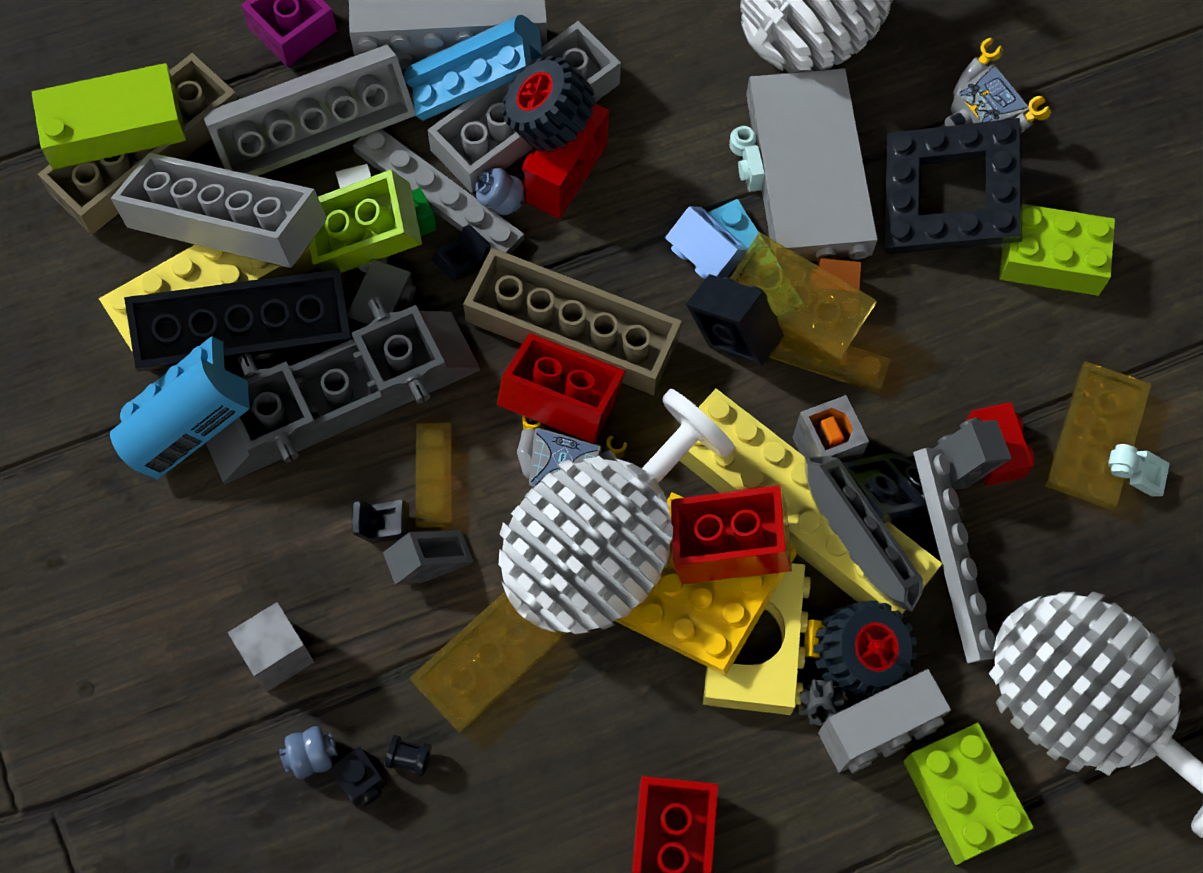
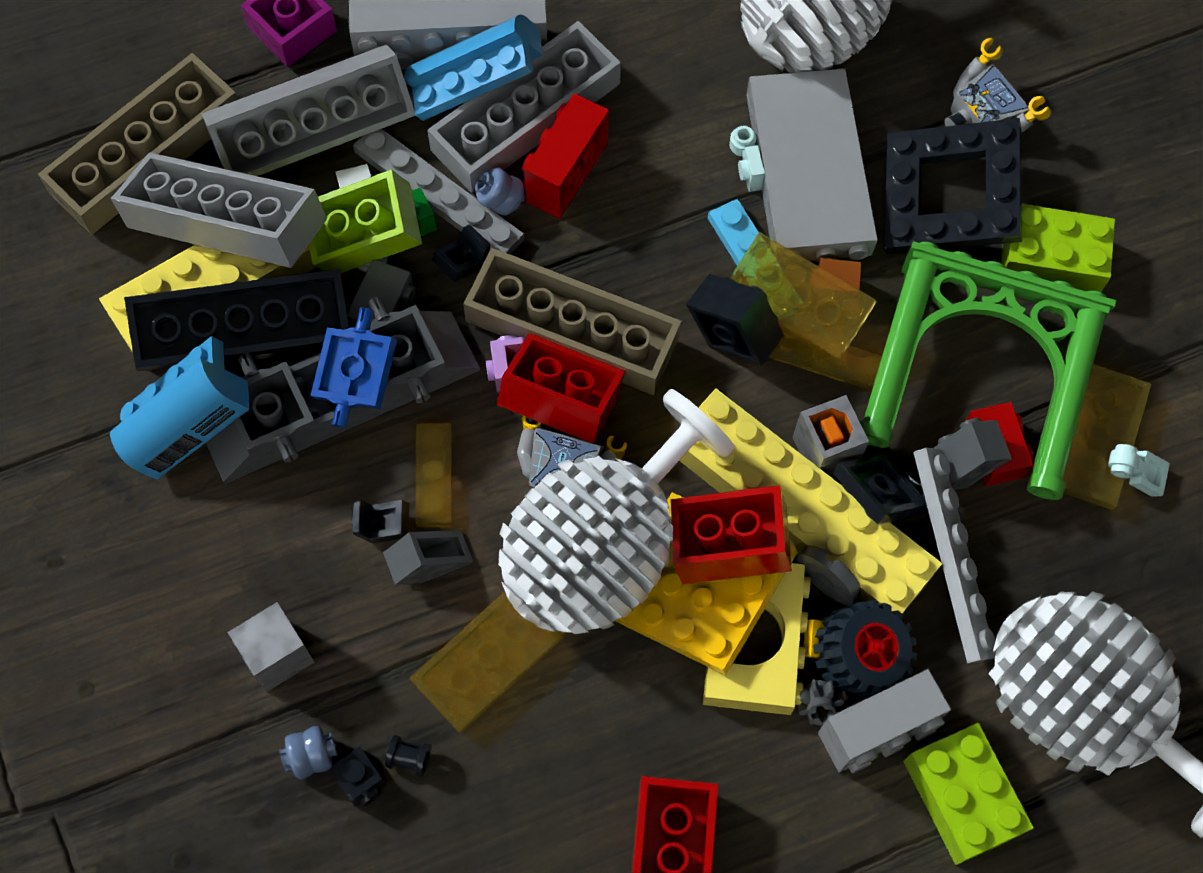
(108, 116): lime brick -> none
(353, 368): none -> blue plate
(501, 350): none -> lavender bracket
(548, 103): black wheel -> none
(705, 243): light blue brick -> none
(831, 578): none -> dark grey tile
(862, 532): dark grey brick -> none
(1083, 318): none -> bright green arch

